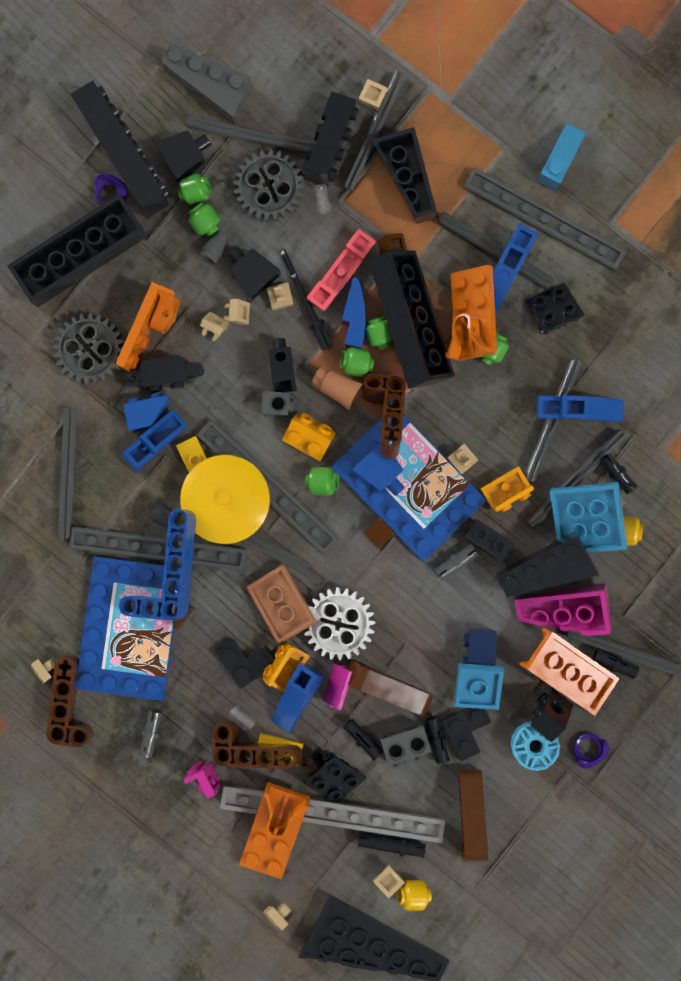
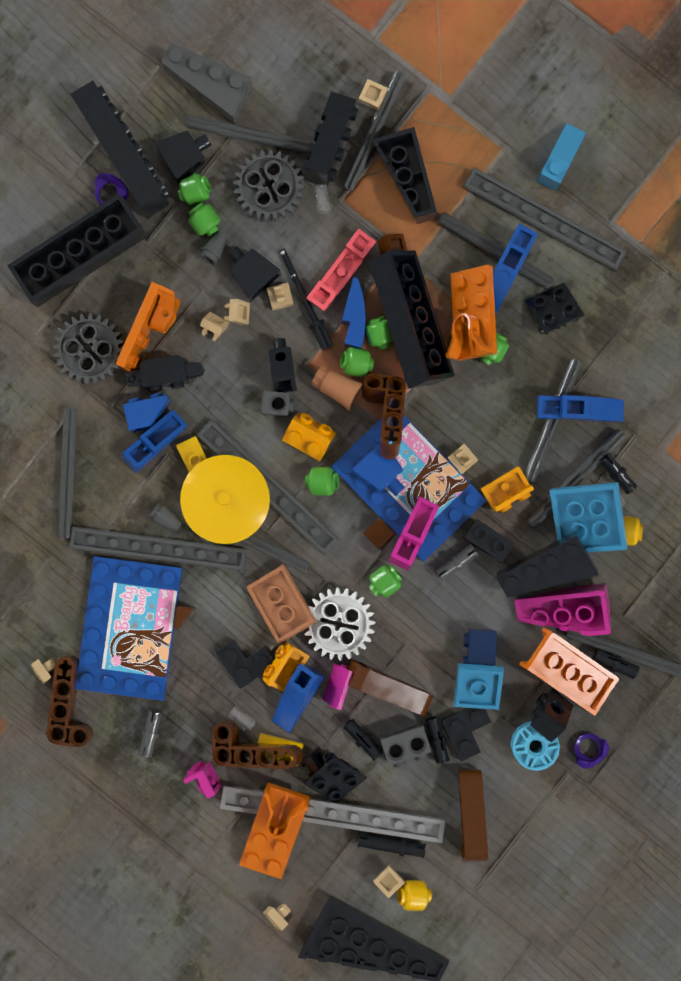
(171, 574): blue beam -> none
(385, 581): none -> bright green head
(413, 533): none -> dark pink slope

